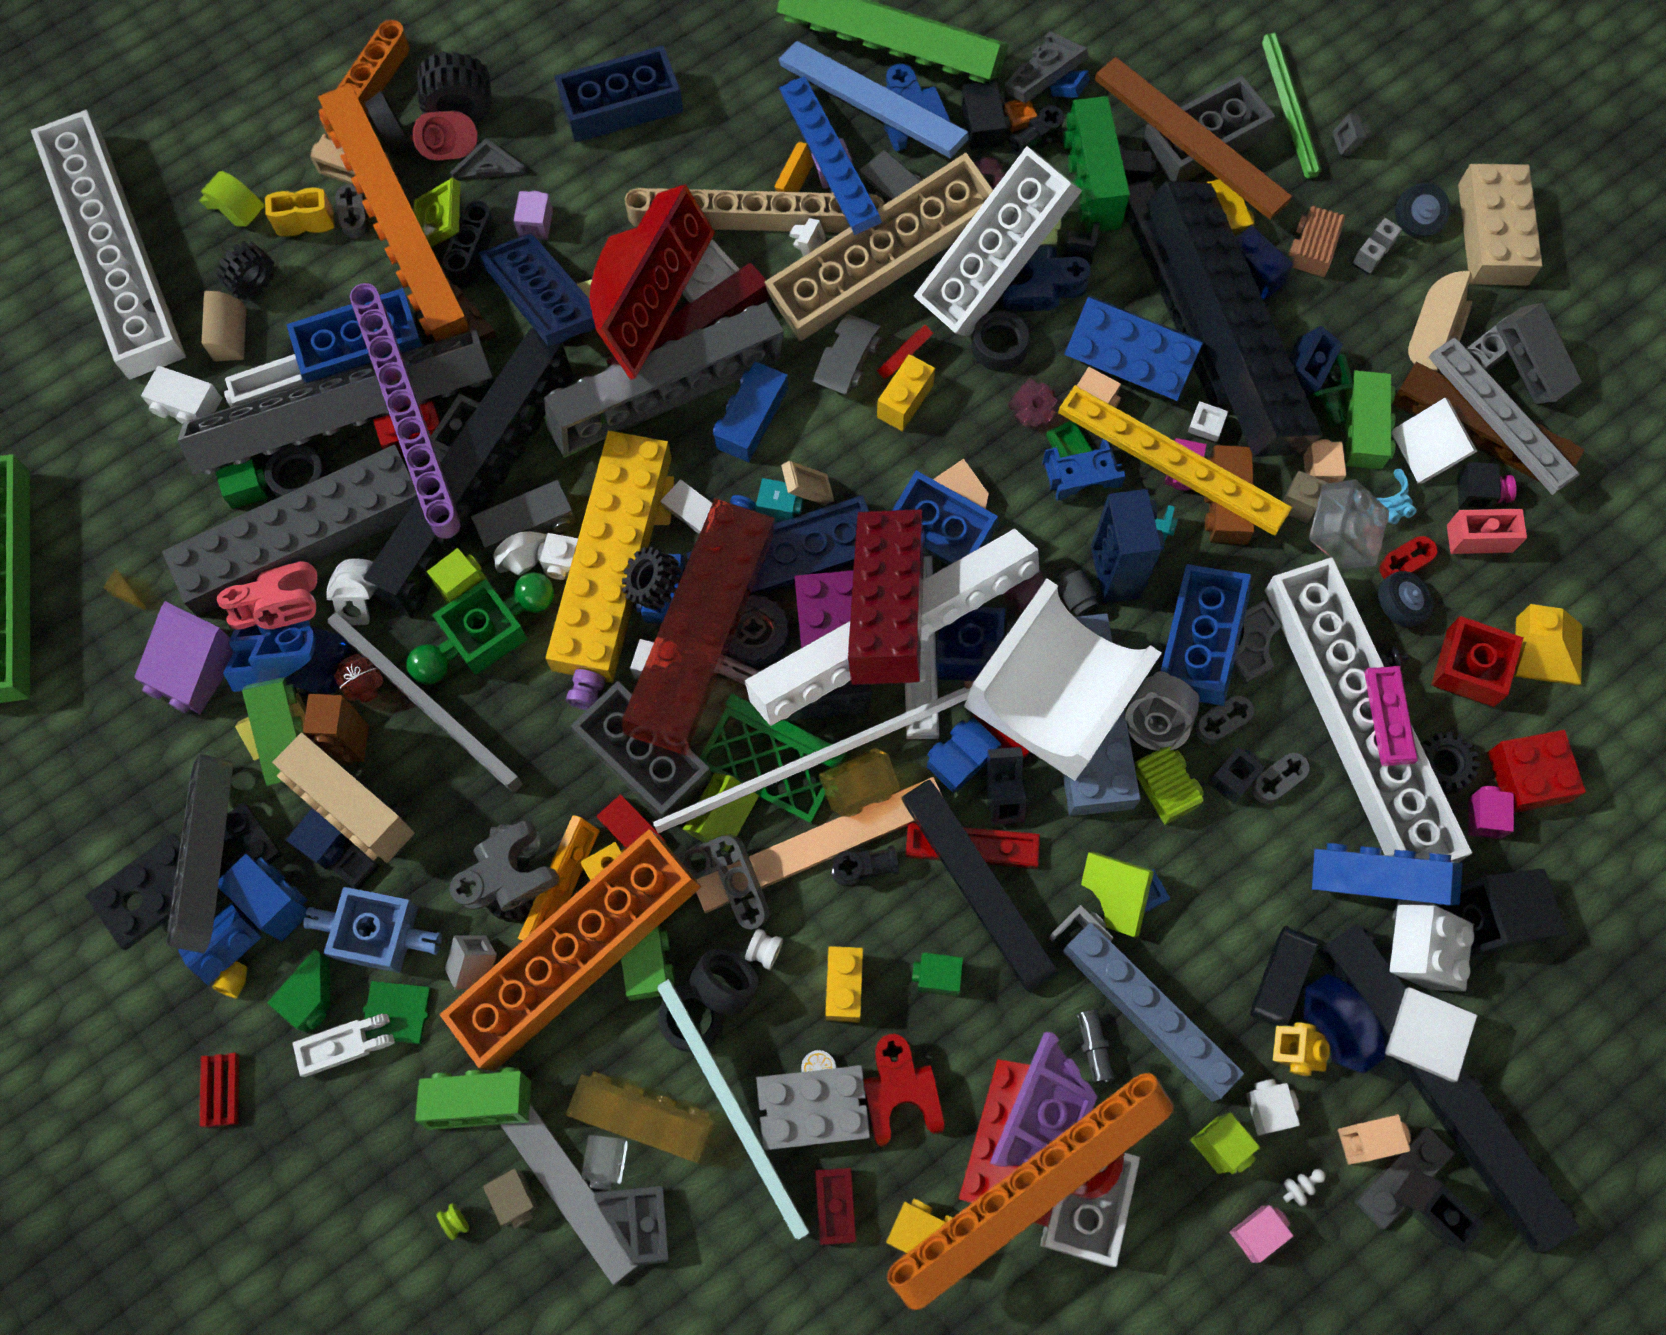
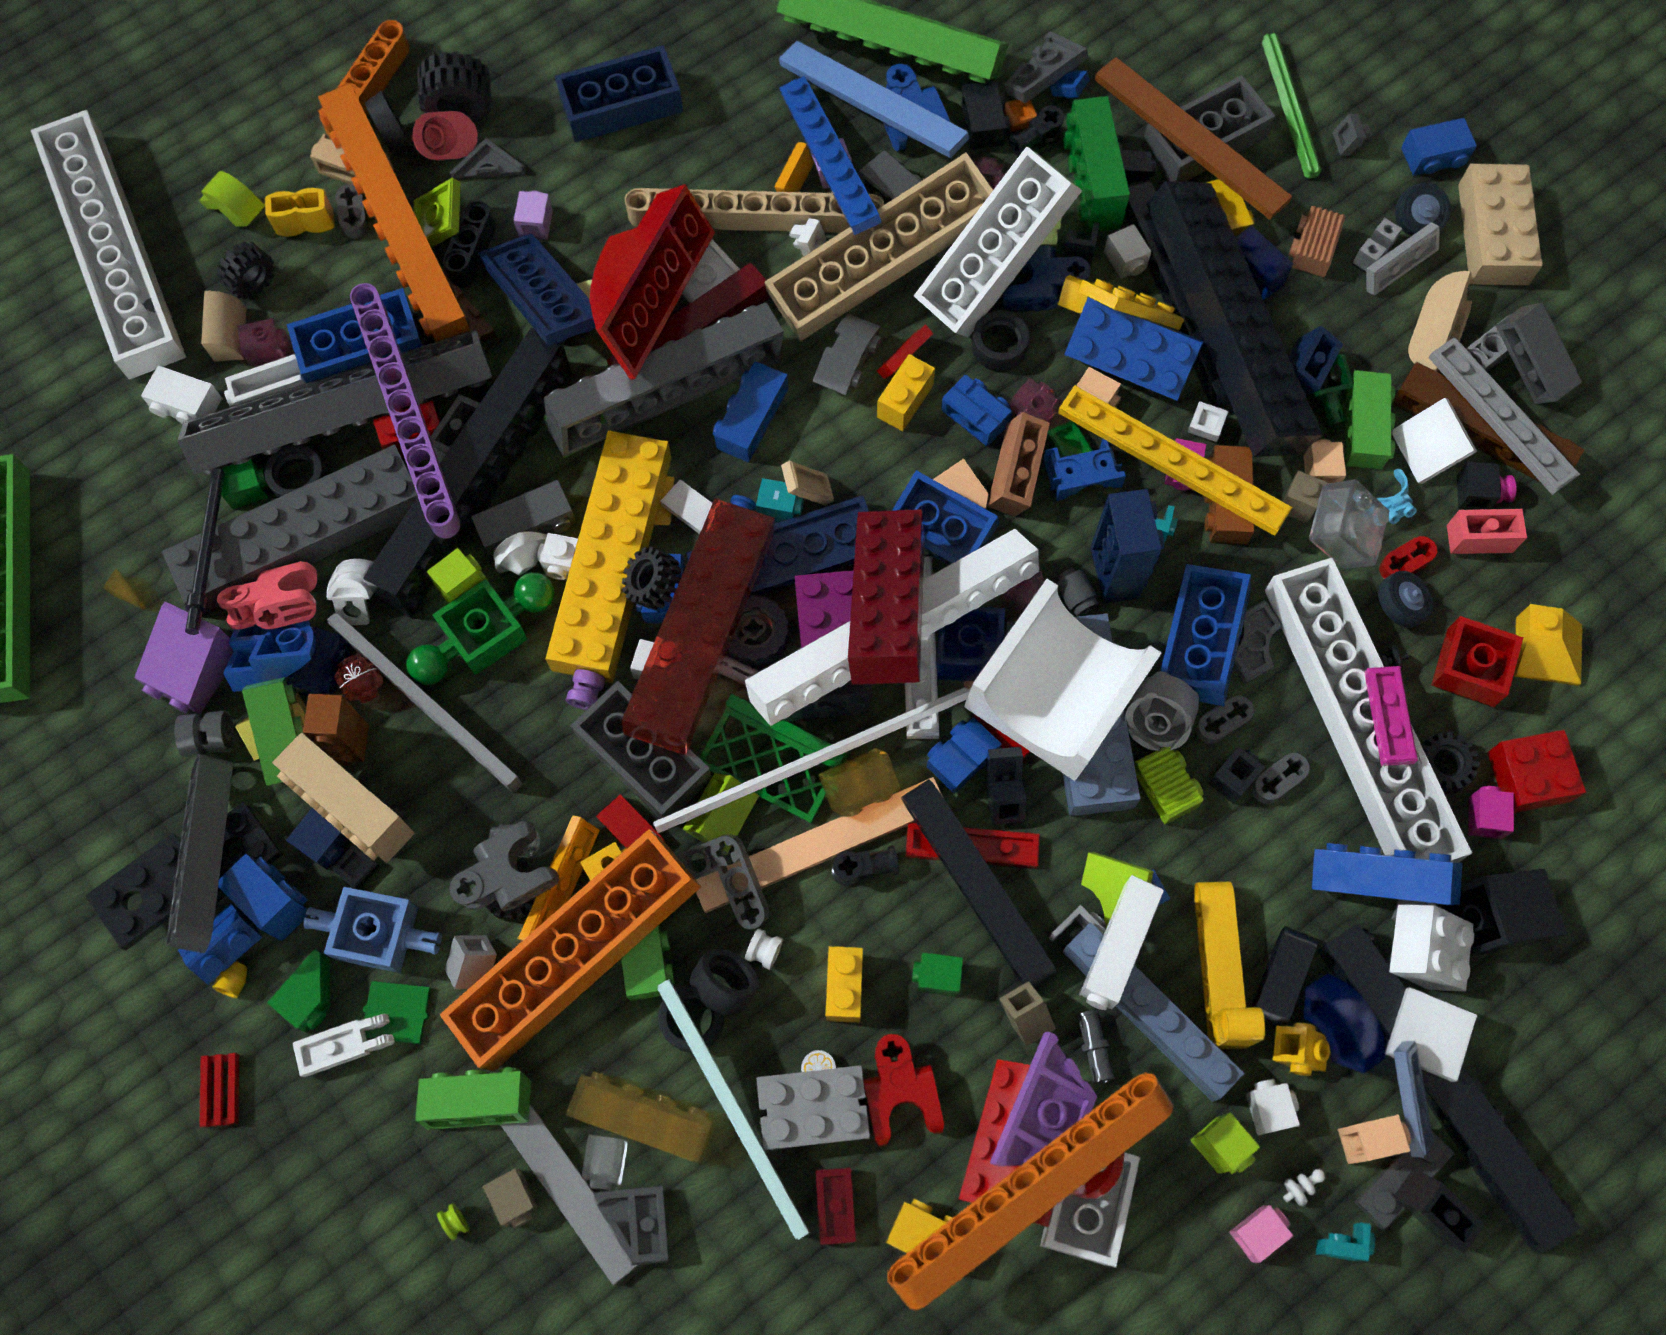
(197, 601): none -> black bar
(210, 733): none -> dark grey wheel
(262, 341): none -> clear pink brick
(977, 409): none -> blue brick
(1018, 464): none -> nougat brick
(1027, 1013): none -> dark tan brick
(1070, 297): none -> yellow tile
(1121, 943): none -> white brick
(1125, 301): none -> yellow plate
(1127, 252): none -> white brick
(1227, 1018): none -> yellow beam
(1340, 1245): none -> teal bracket
(1402, 259): none -> light grey tile
(1413, 1098): none -> sand blue tile
(1438, 146): none -> blue brick

